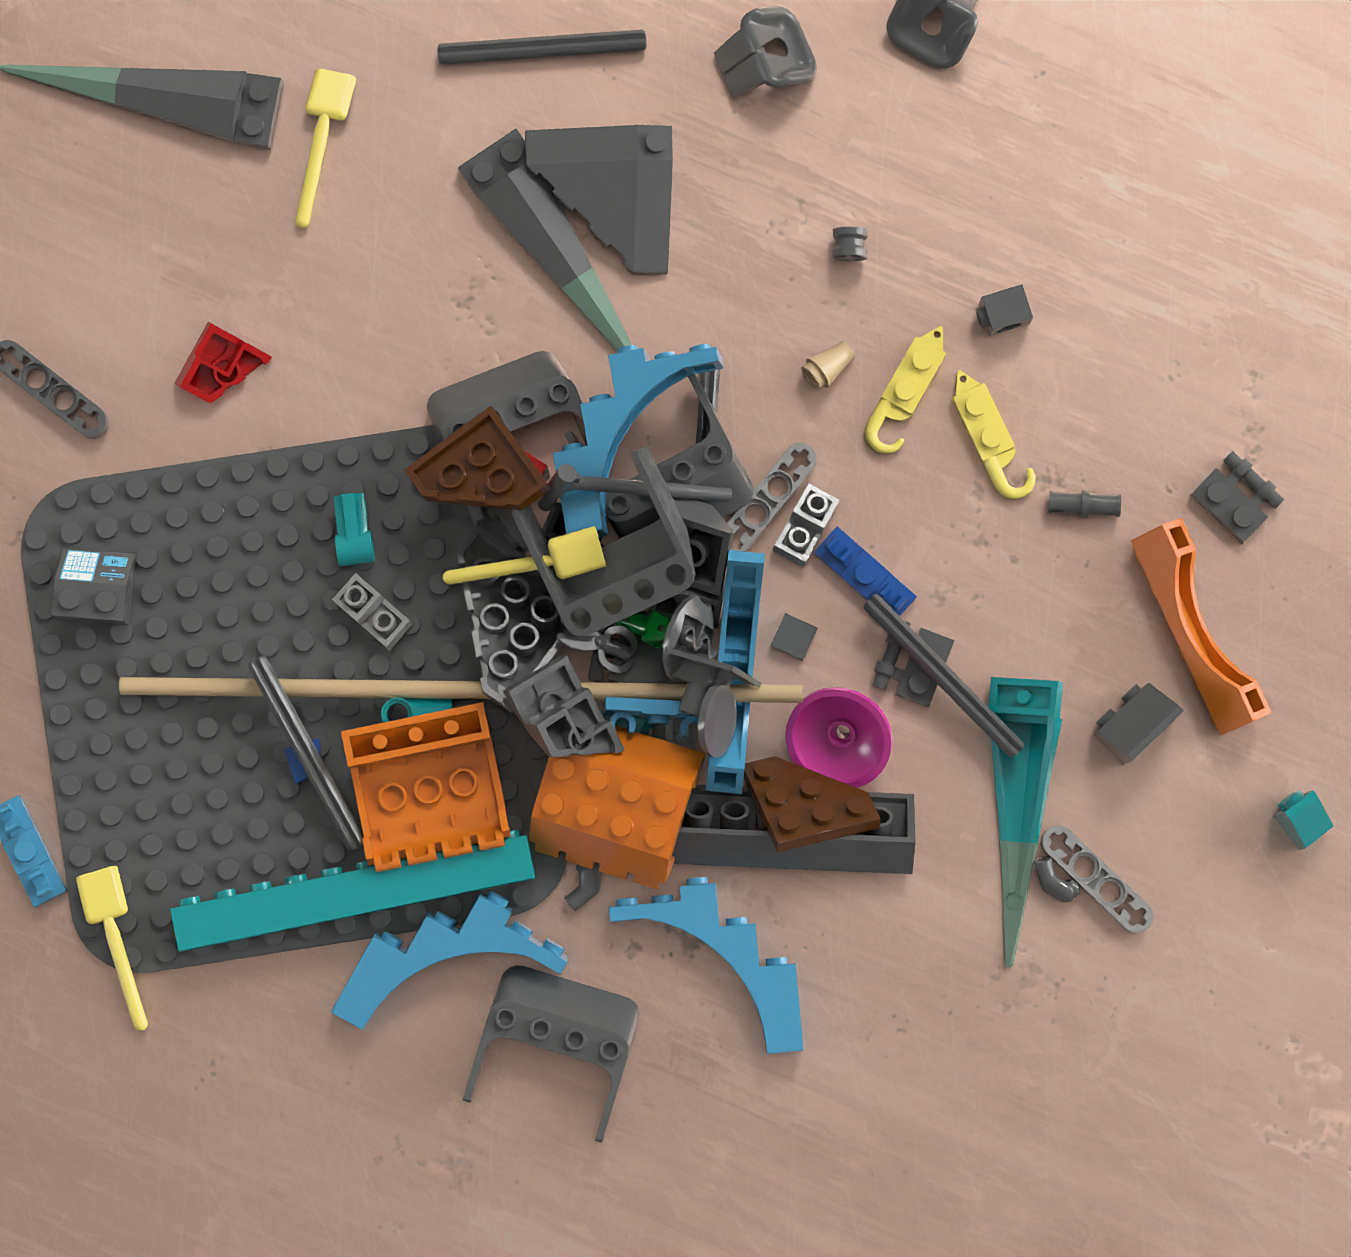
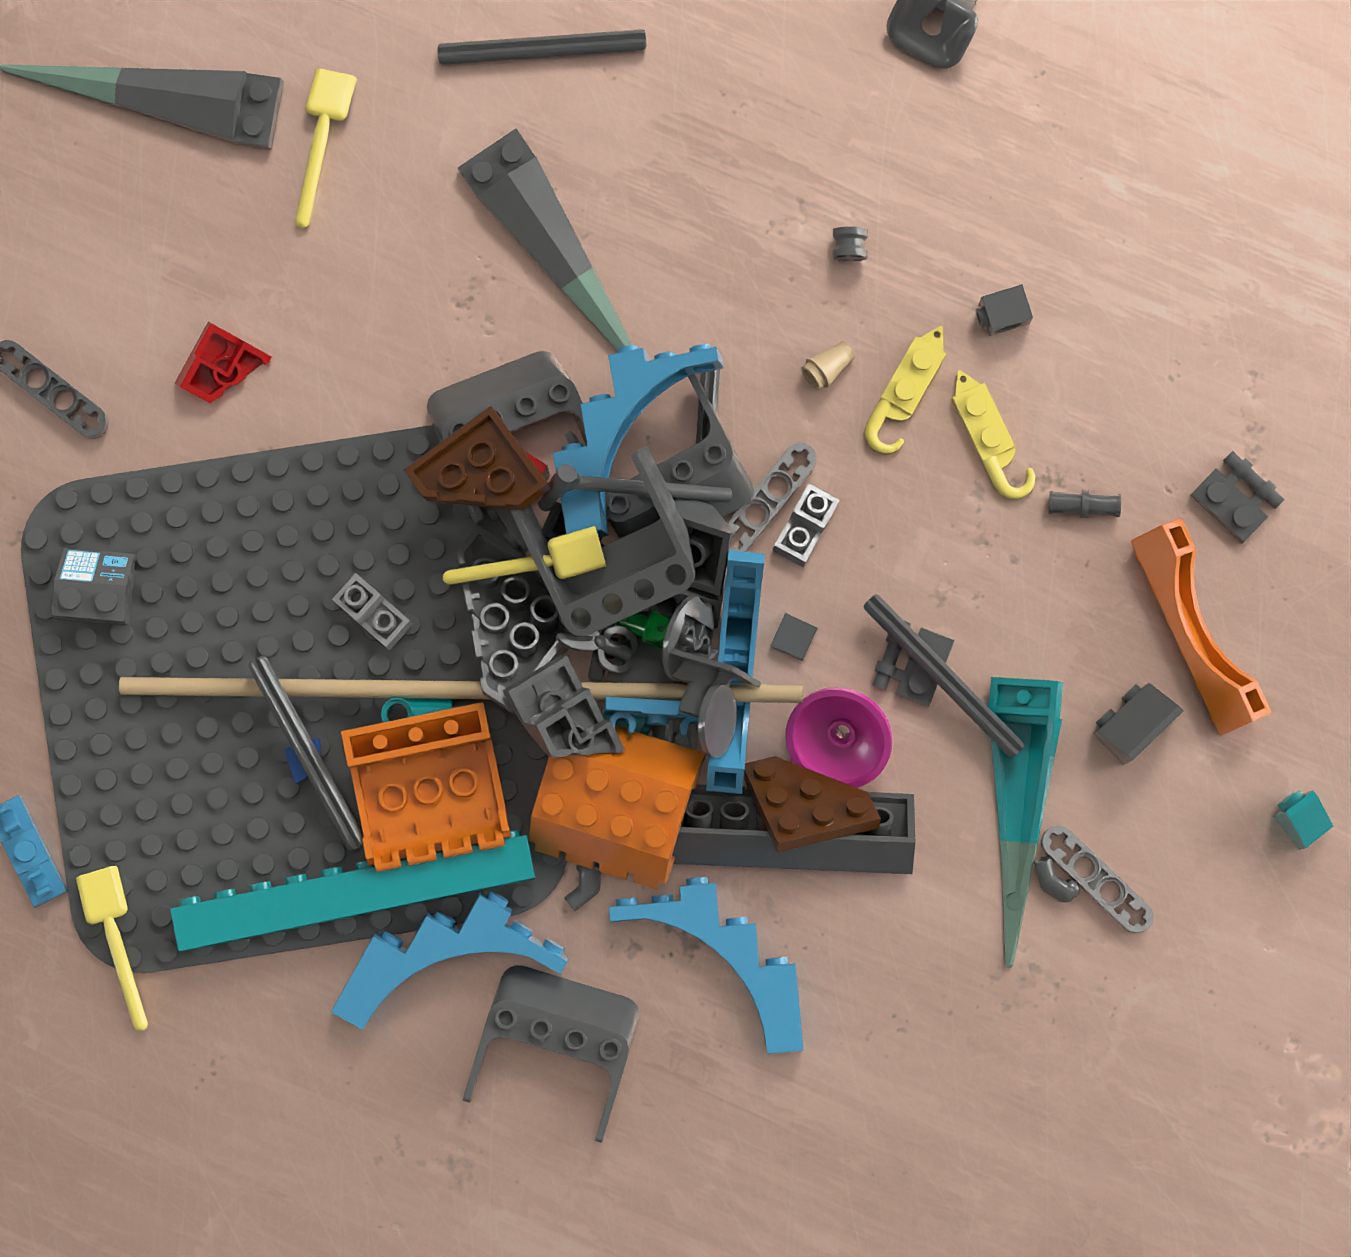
(354, 539): teal piece -> none
(616, 182): dark grey slope -> none
(748, 64): dark grey piece -> none
(862, 571): blue plate -> none

